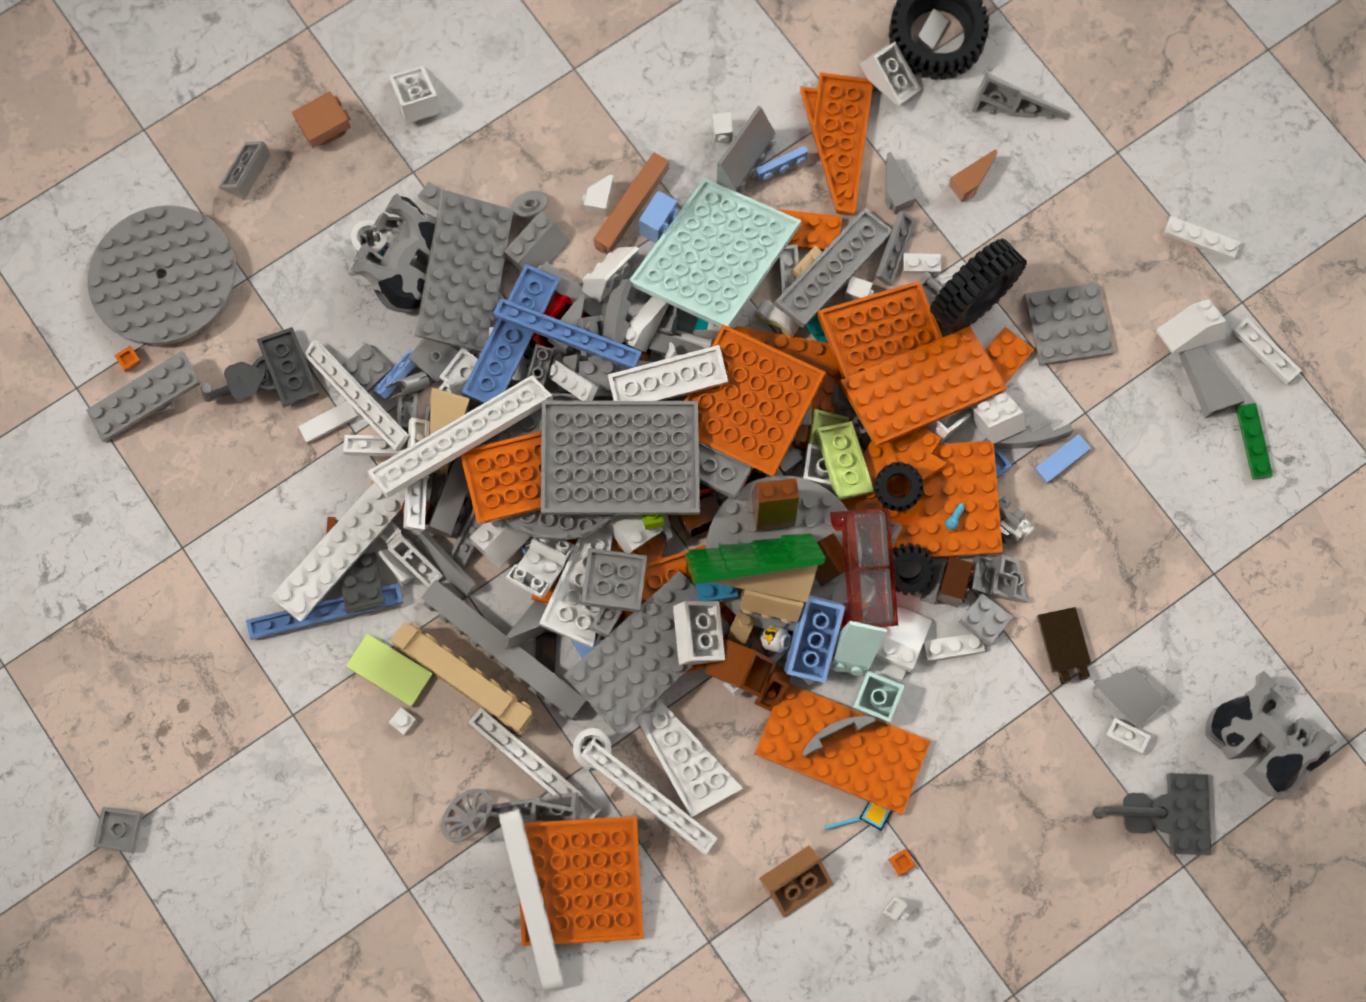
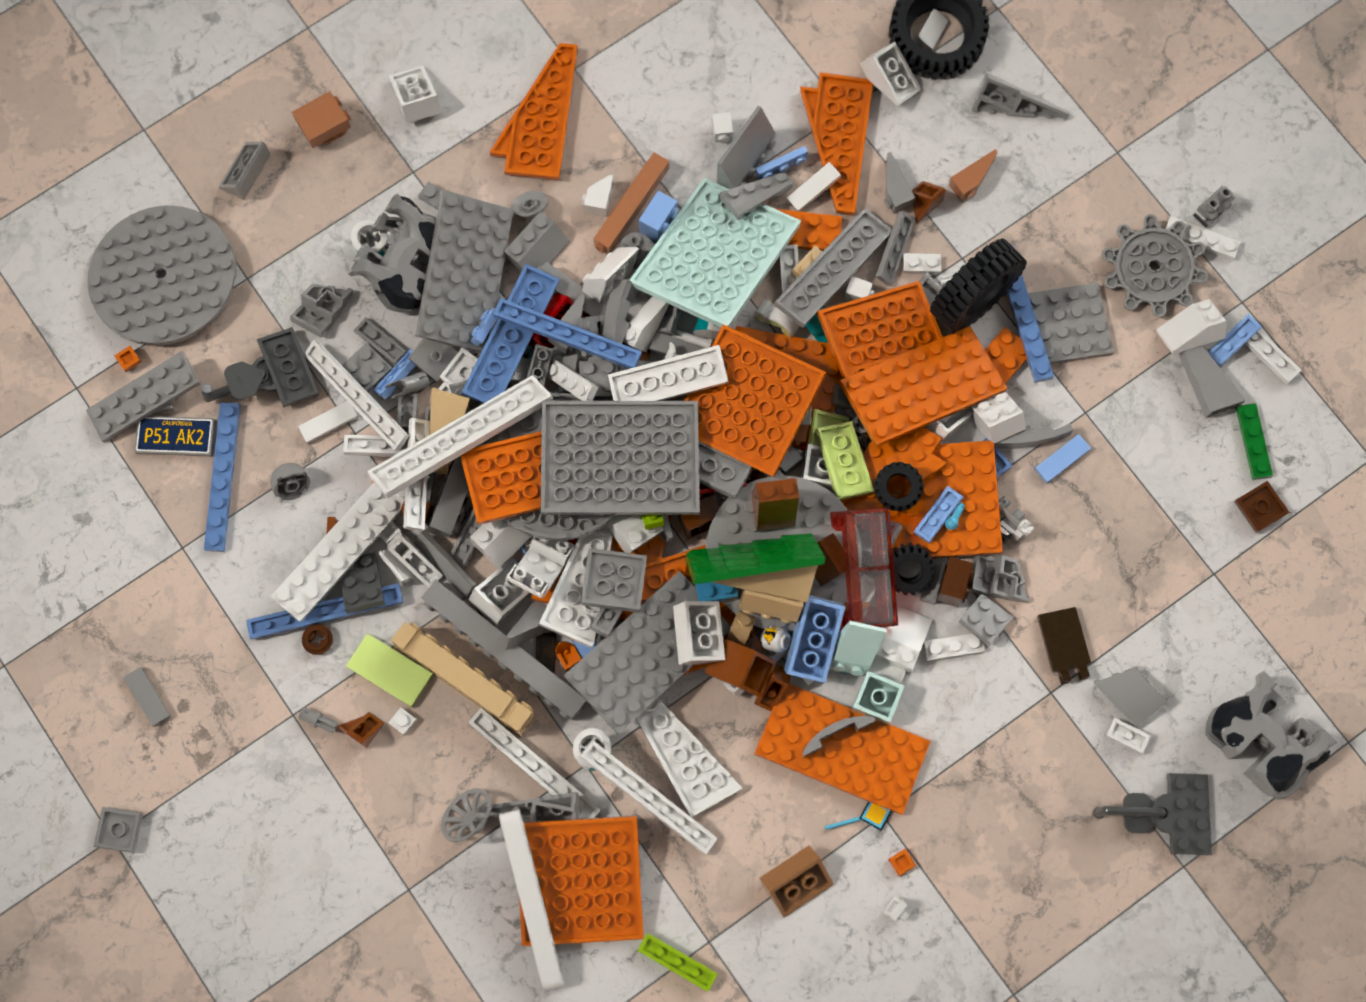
(147, 697): none -> light grey tile
(175, 436): none -> tile
(222, 477): none -> medium blue plate
(289, 481): none -> light grey cylinder
(309, 635): none -> reddish brown gear
(318, 720): none -> light grey axle
(320, 308): none -> light grey slope
(362, 729): none -> dark orange slope
(380, 341): none -> light grey tile
(481, 331): none -> light blue plate
(497, 596): none -> white slope
(538, 128): none -> orange wing
(567, 654): none -> orange plate
(641, 241): none -> light grey plate
(677, 962): none -> lime plate
(749, 196): none -> light grey wing
(814, 187): none -> white tile
(926, 199): none -> dark orange slope
(938, 514): none -> light blue tile
(1029, 332): none -> medium blue plate
(1159, 246): none -> light grey plate
(1214, 206): none -> light grey hips
(1234, 340): none -> light blue tile
(1261, 506): none -> reddish brown plate

